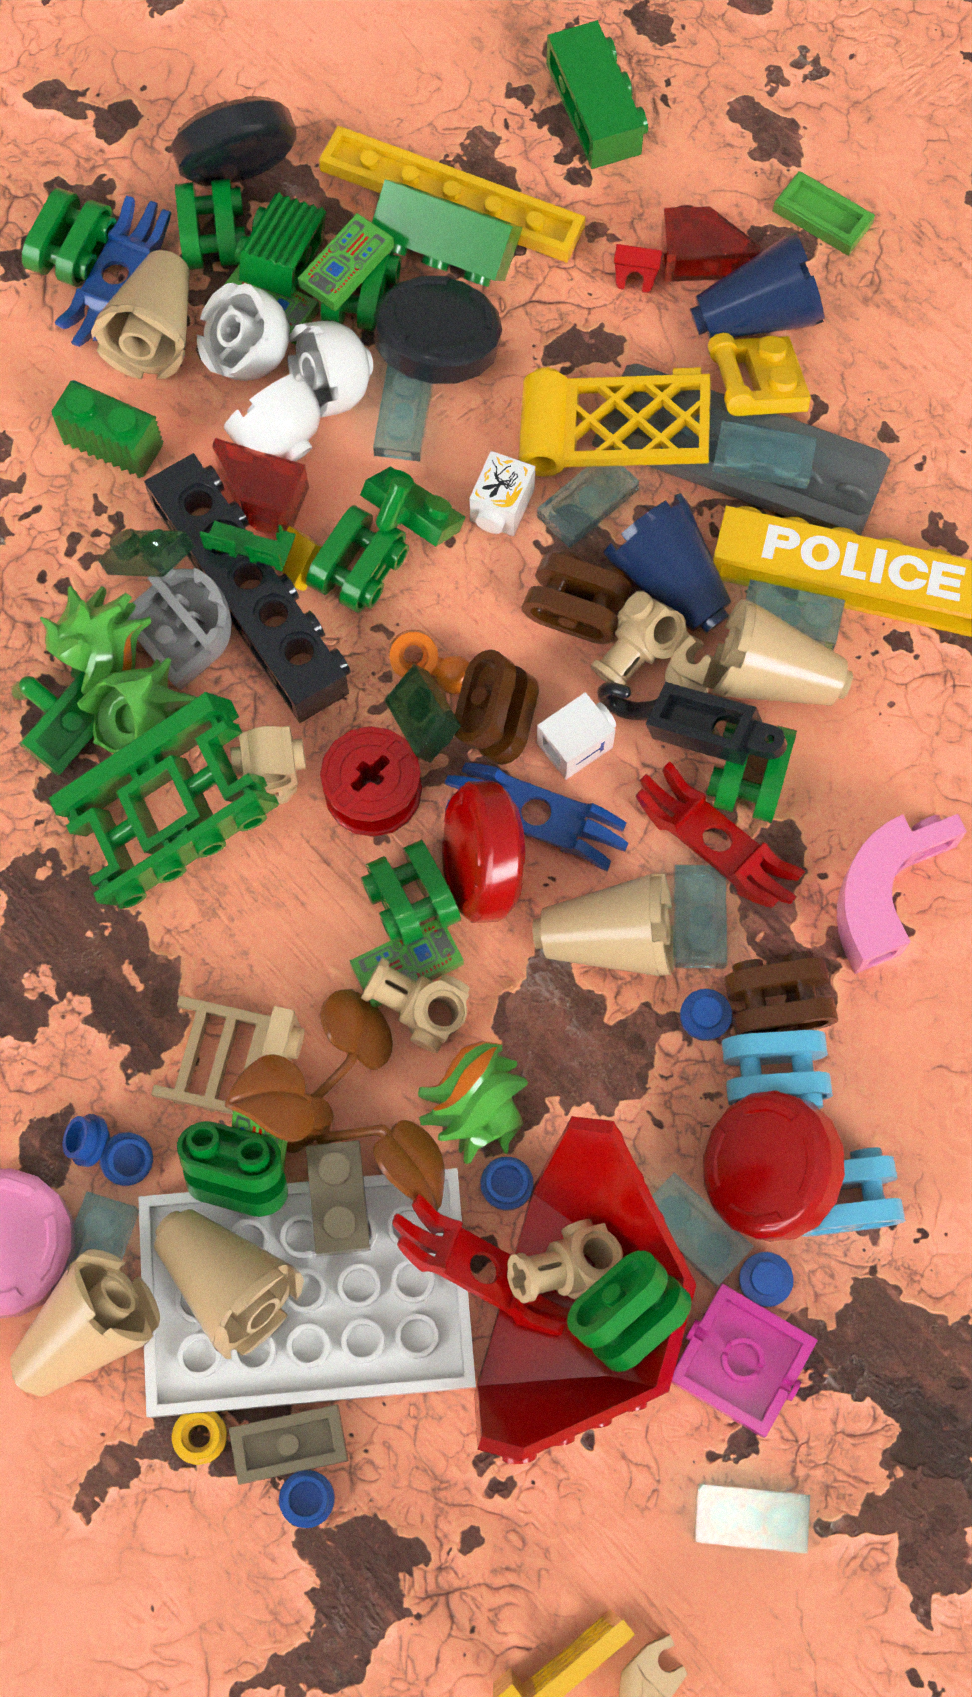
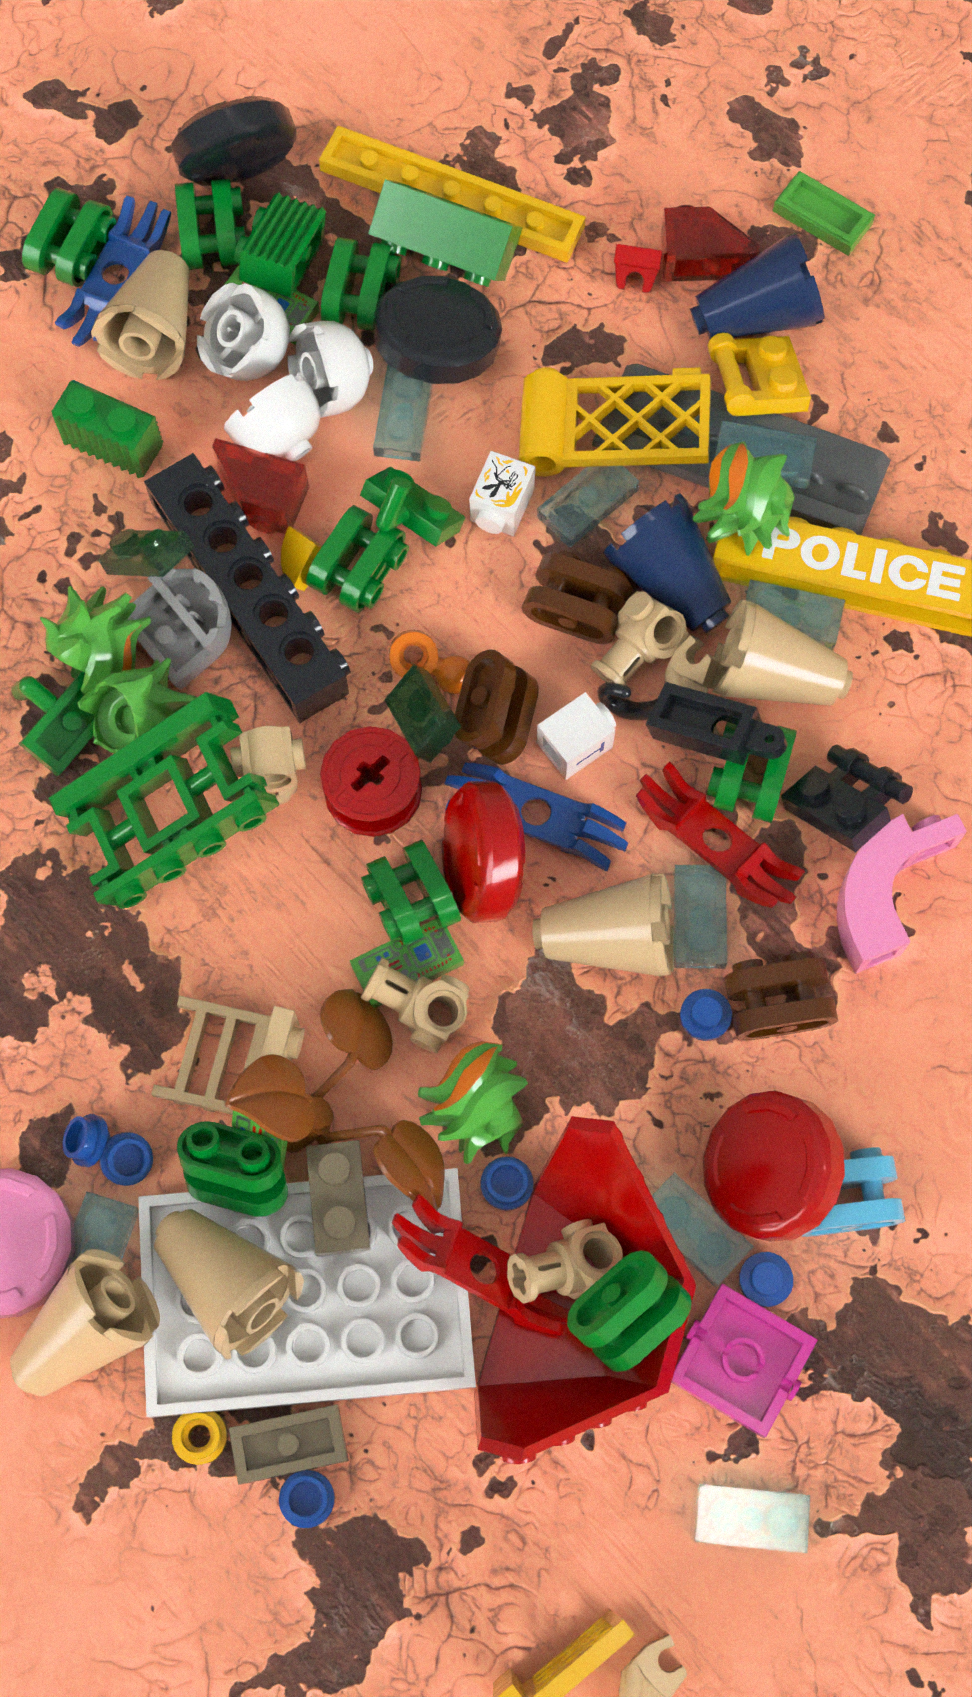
(243, 542): green piece -> none
(346, 262): bright green tile -> none
(596, 94): green brick -> none
(746, 497): none -> bright green hair
(782, 1047): medium azure brick -> none
(837, 807): none -> black plate

